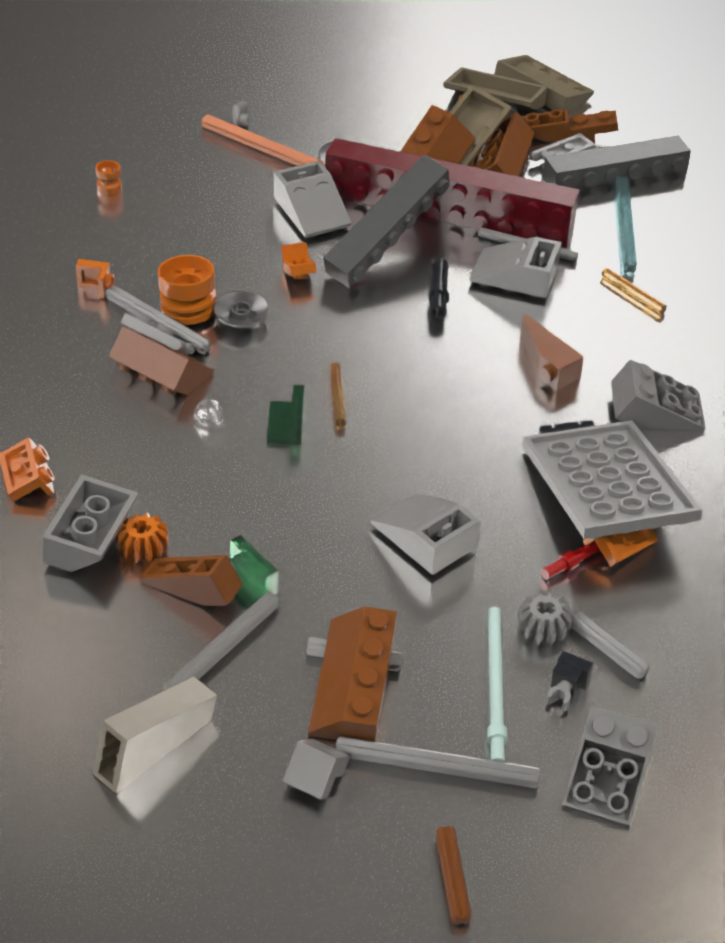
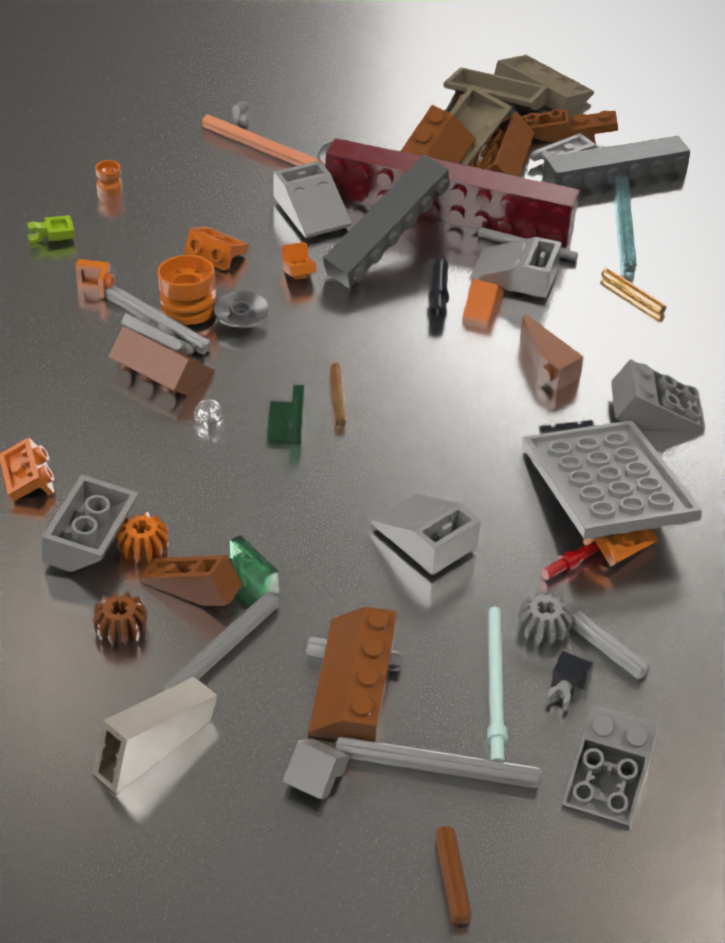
(55, 228): none -> lime plate
(120, 618): none -> dark orange gear
(214, 246): none -> orange bracket
(482, 302): none -> orange slope

